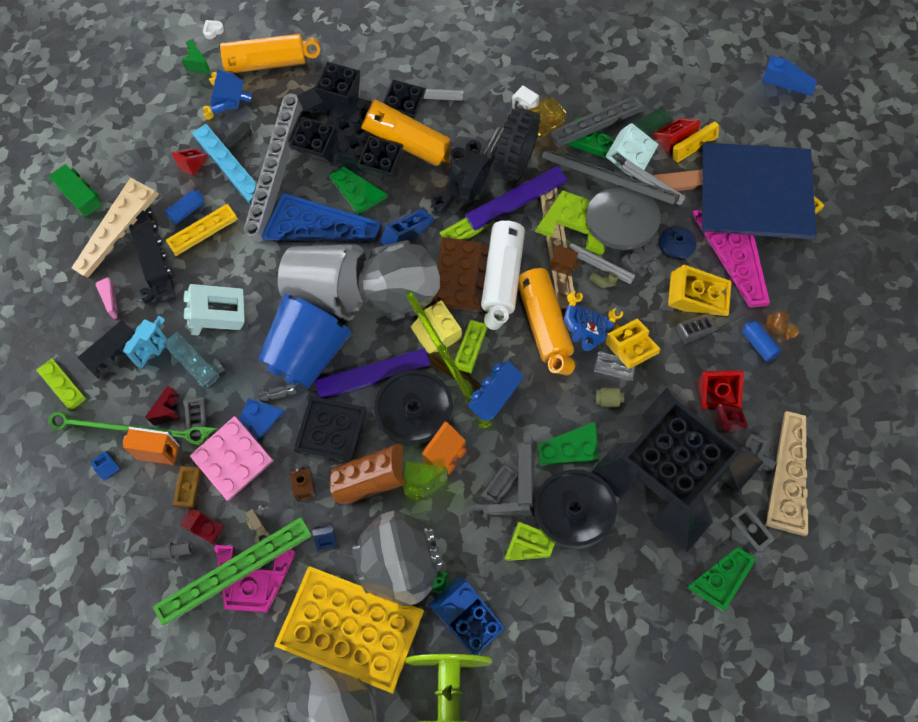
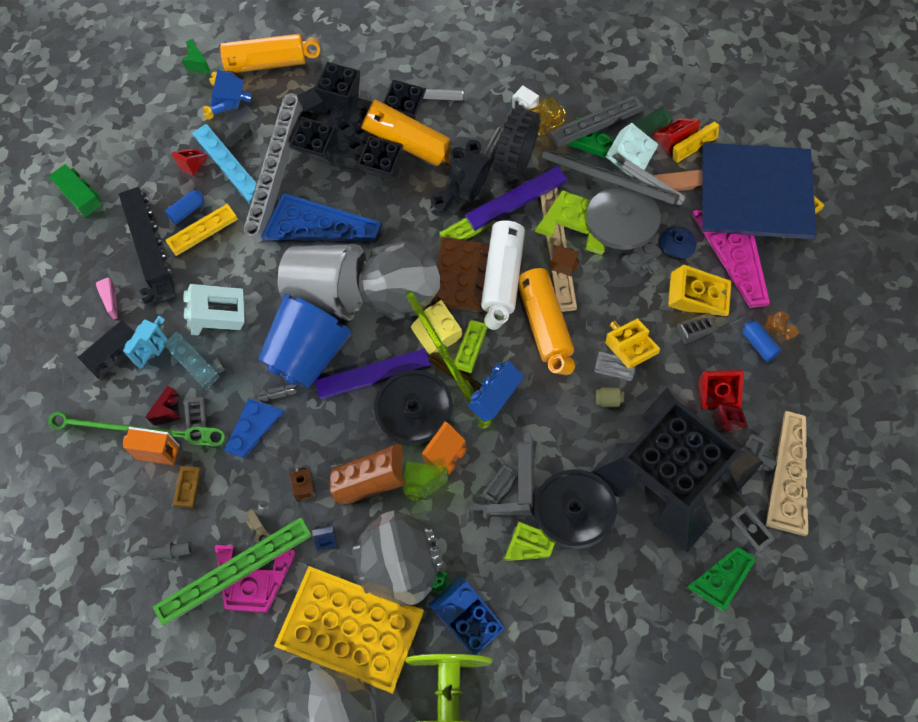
(61, 384): lime plate -> none
(104, 465): blue slope -> none
(122, 213): tan wing -> none
(201, 526): dark red slope -> none
(212, 29): white tile -> none
(231, 458): bright pink plate -> none
(330, 430): black plate -> none
(356, 190): green wing -> none
(406, 227): blue slope -> none
(572, 447): green wing -> none
(586, 325): blue torso -> none
(603, 264): light grey axle -> none
(605, 282): olive arm -> none
(789, 76): blue slope -> none

